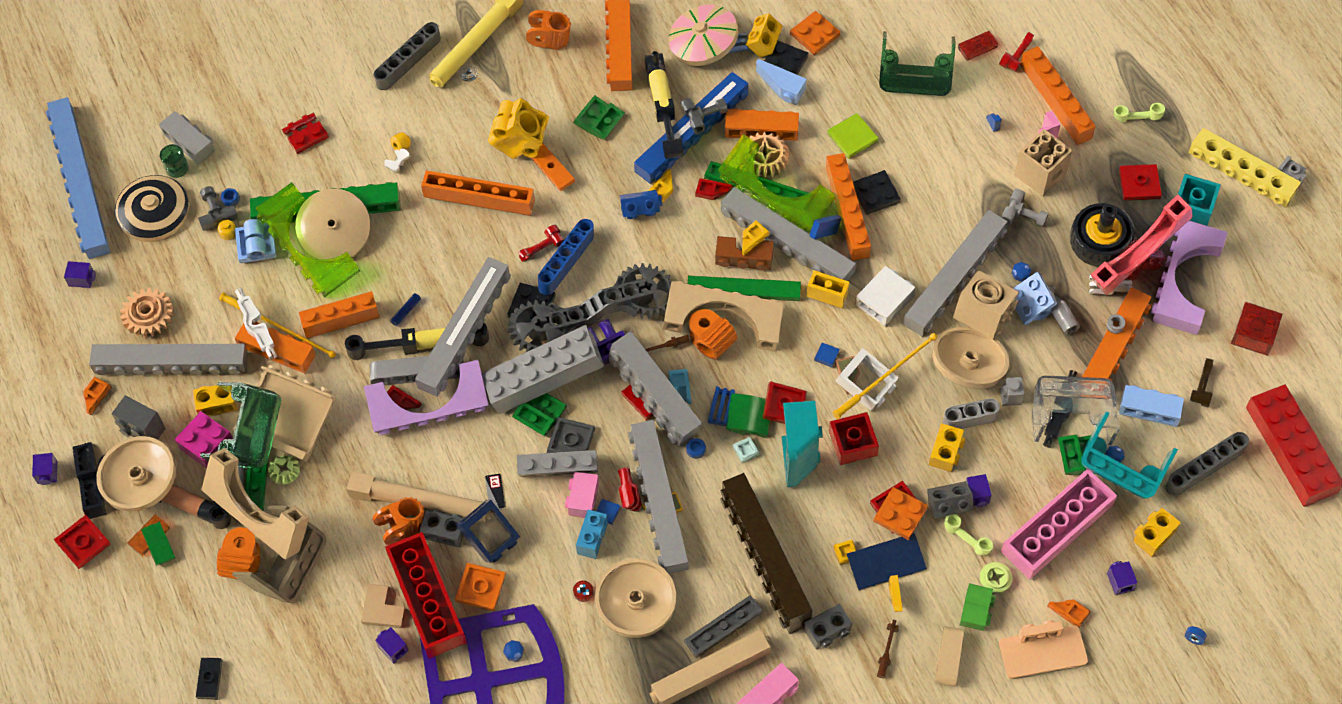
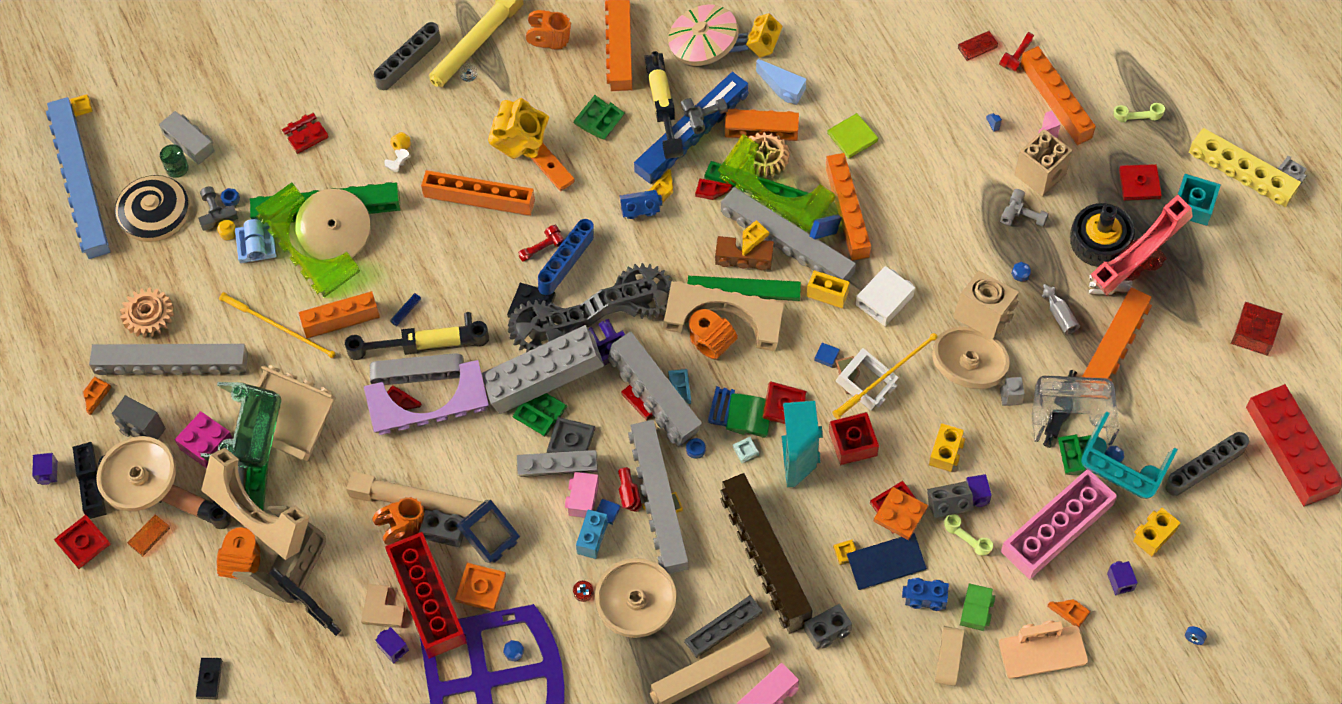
(79, 274): dark purple brick -> none
(81, 105): none -> yellow tile
(157, 543): green tile -> none
(216, 404): yellow brick -> none
(258, 331): white piece -> none
(286, 476): yellowish green gear -> none
(289, 351): orange brick -> none
(301, 596): none -> black piece
(463, 326): light grey brick -> none
(495, 490): sticker -> none
(673, 342): reddish brown piece -> none
(787, 57): black plate -> none
(815, 32): orange plate -> none
(876, 192): black plate -> none
(884, 661): reddish brown piece -> none
(895, 593): yellow tile -> none
(916, 78): clear green windscreen -> none
(926, 594): none -> blue brick
(955, 273): light grey brick -> none
(978, 408): light grey beam -> none
(999, 570): yellowish green gear -> none
(1034, 299): light blue plate -> none
(1118, 318): light grey bush -> none
(1151, 405): light blue brick -> none
(1172, 307): lavender arch -> none
(1202, 396): dark brown brick -> none

